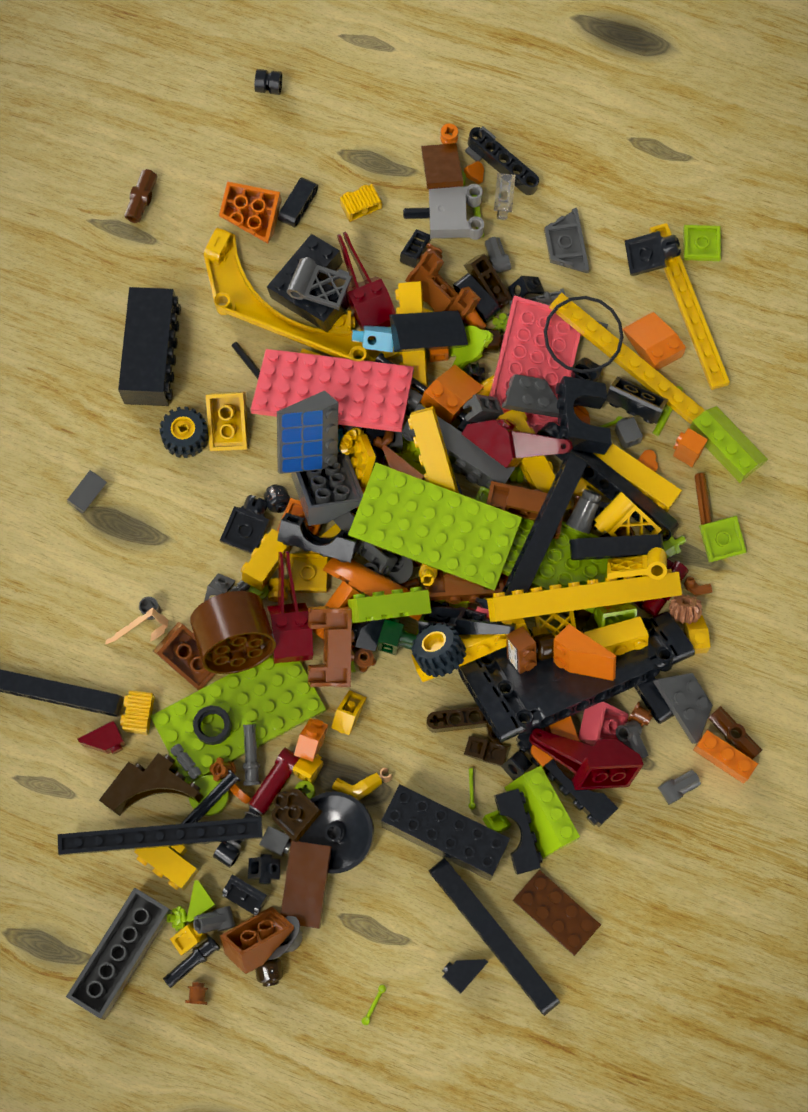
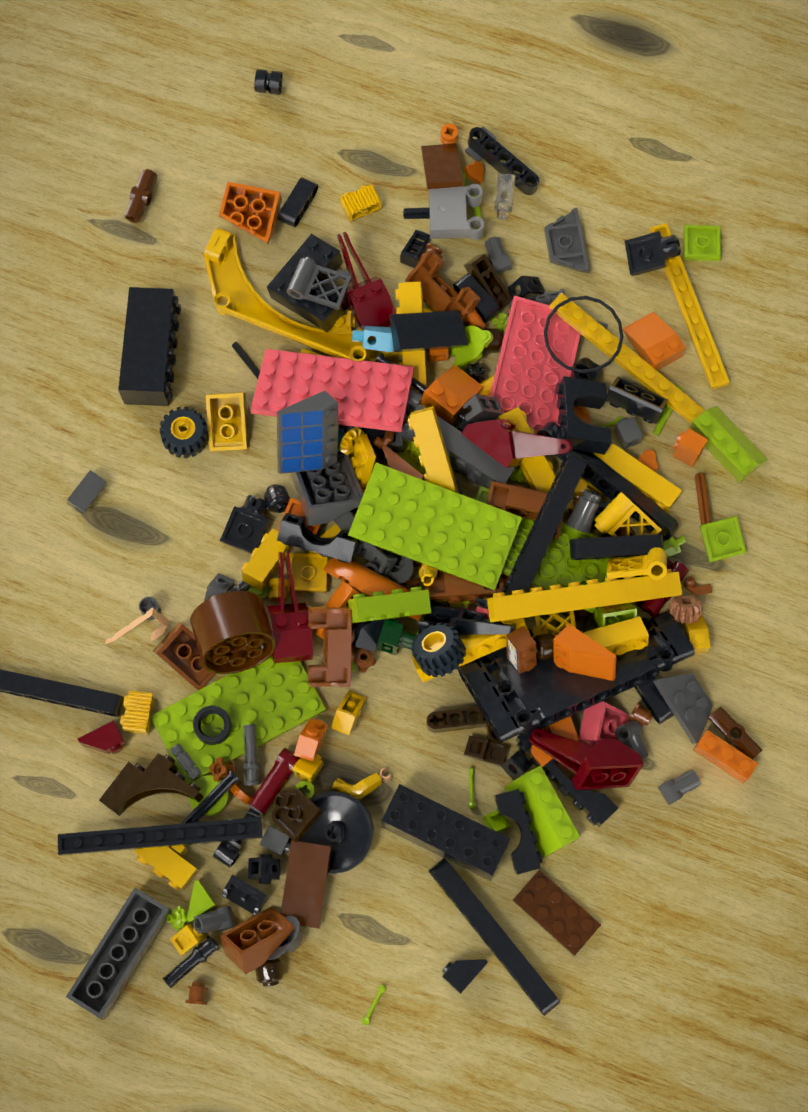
(530, 396): dark grey wing -> none

